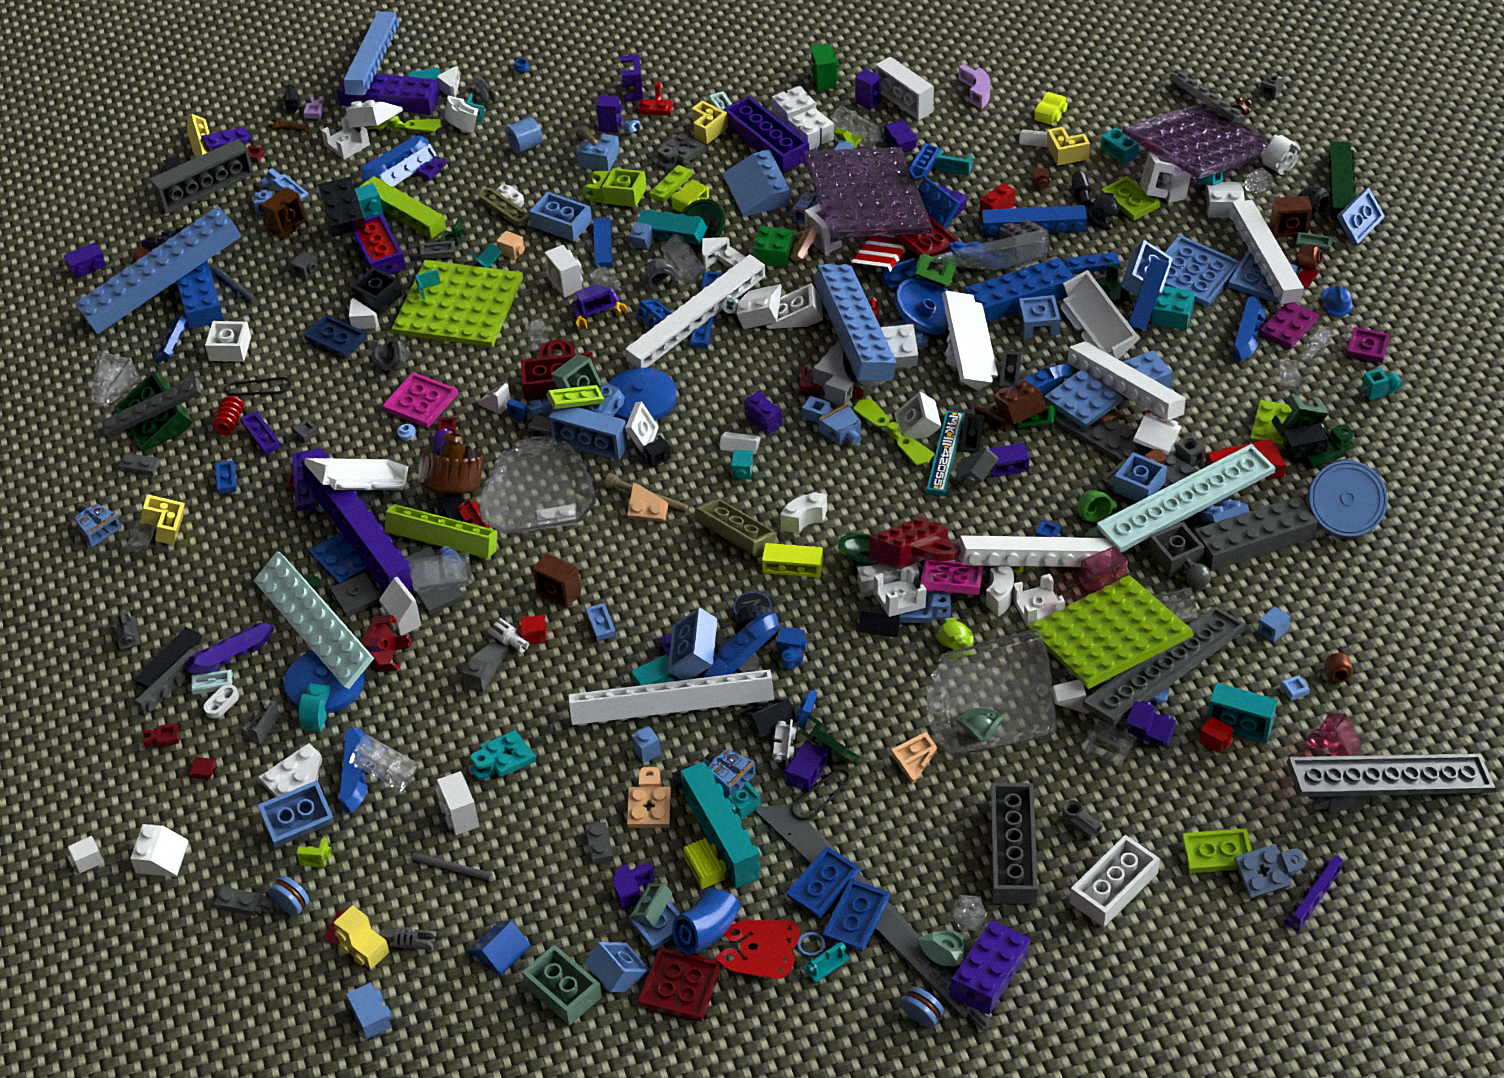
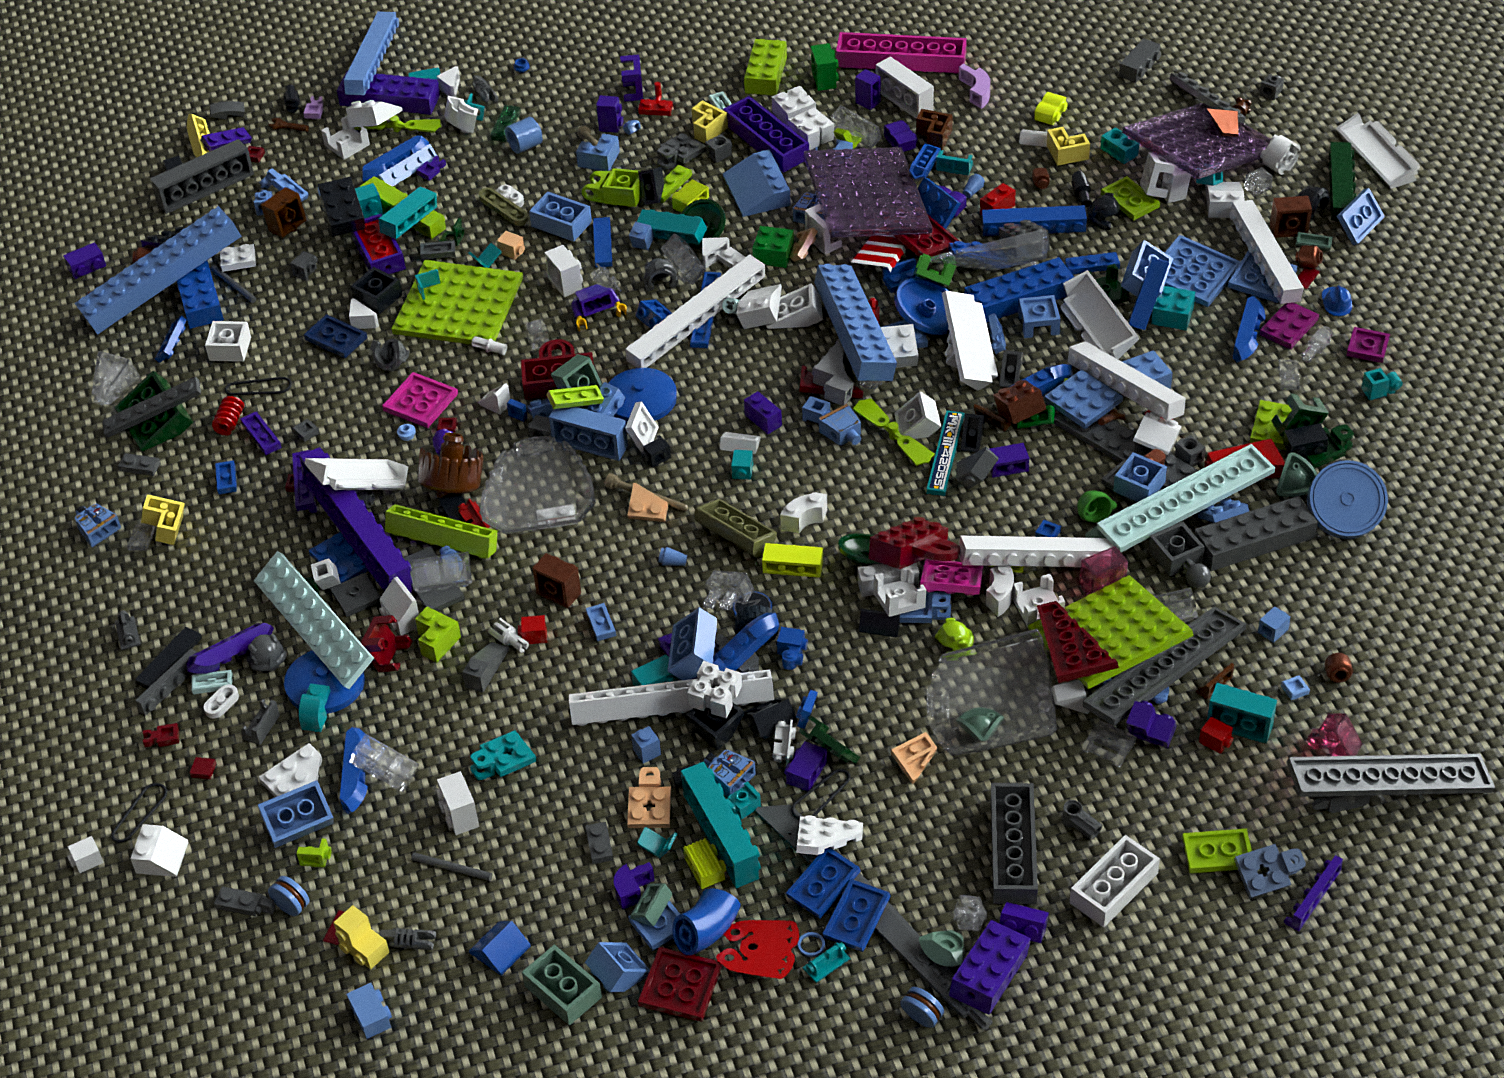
(145, 818): none -> black piece
(222, 109): none -> dark grey slope
(238, 257): none -> white plate
(265, 653): none -> dark grey helmet
(325, 574): none -> white brick
(408, 212): none -> teal brick
(437, 633): none -> lime brick
(489, 345): none -> white axle
(507, 117): none -> clear green plate
(651, 185): none -> black slope
(655, 843): none -> teal bracket
(672, 557): none -> medium blue cone
(714, 689): none -> white brick
(714, 728): none -> black slope
(718, 148): none -> dark grey brick
(727, 588): none -> clear brick
(765, 67): none -> lime brick
(818, 834): none -> white plate
(913, 52): none -> dark pink brick
(935, 126): none -> reddish brown brick
(973, 185): none -> medium blue cone
(997, 334): none -> medium blue hinge
(1025, 920): none -> dark purple brick
(1070, 646): none -> dark red wing
(1139, 60): none -> dark grey brick
(1221, 676): none -> reddish brown slope
(1225, 121): none -> slope
(1296, 476): none -> sand green hat
(1378, 150): none -> white slope

